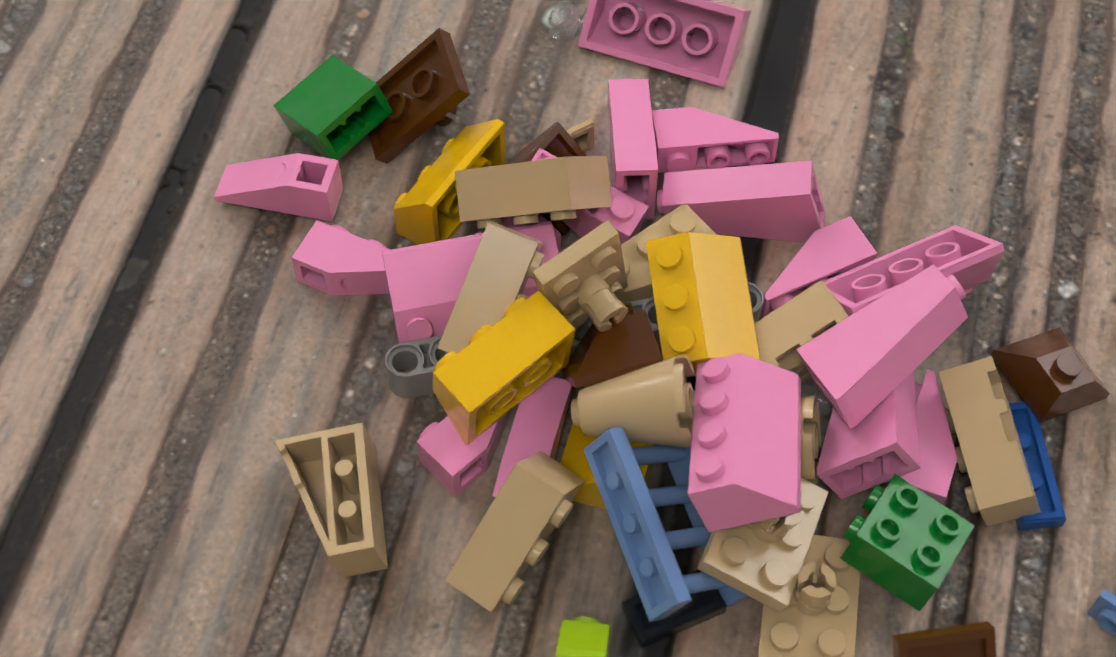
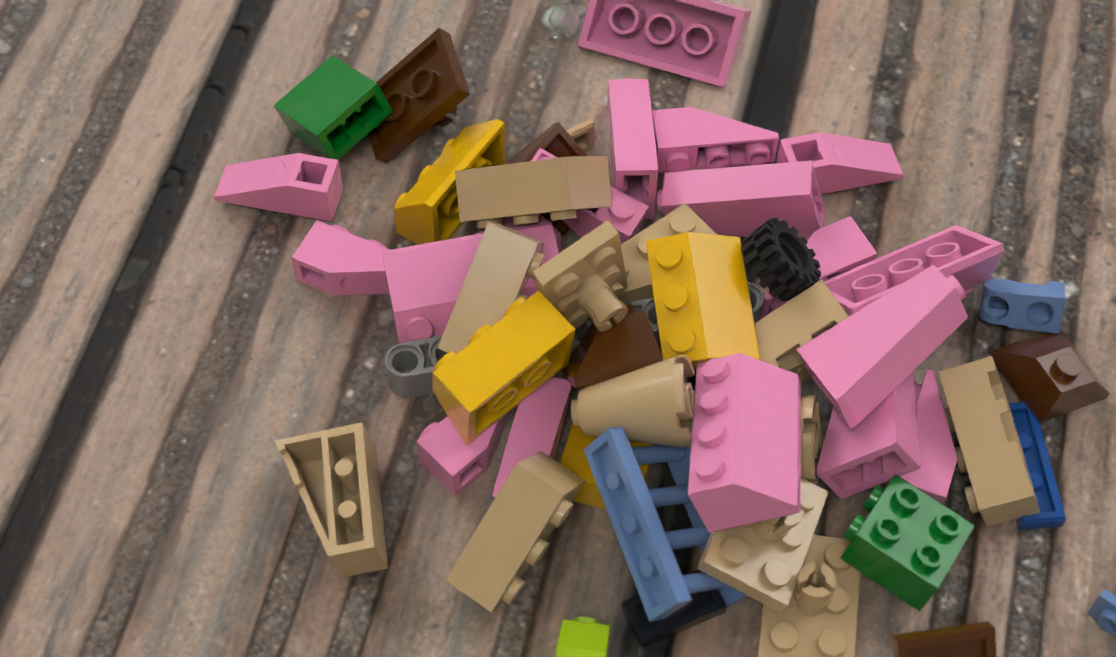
(780, 259): none -> black tyre
(842, 160): none -> bright pink slope
(1023, 305): none -> medium blue leg

